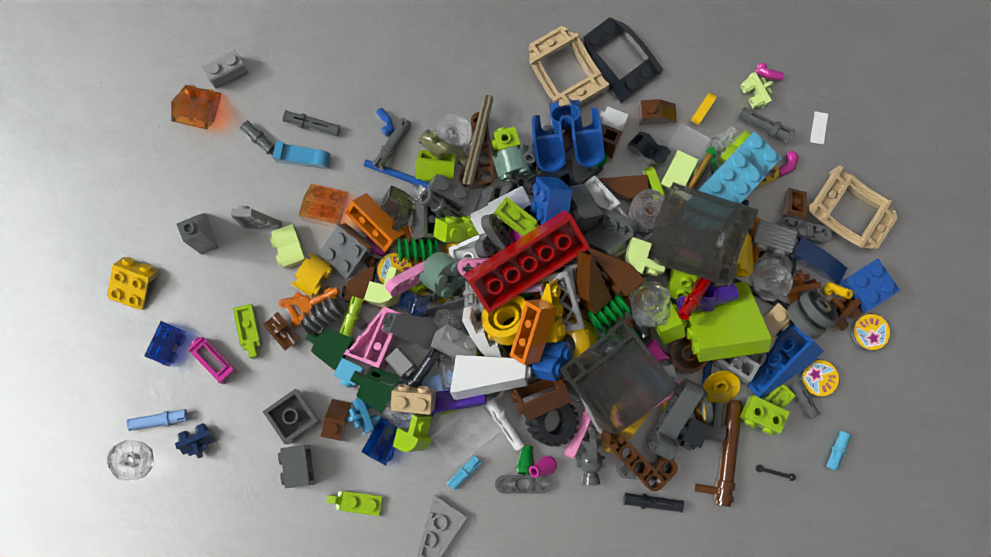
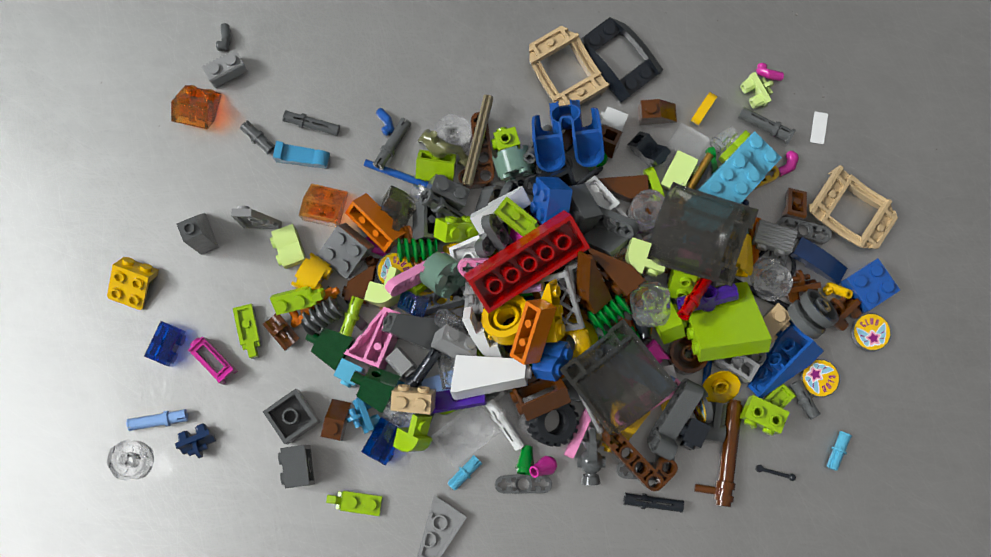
(225, 37): none -> dark grey arm
(296, 299): none -> lime hinge

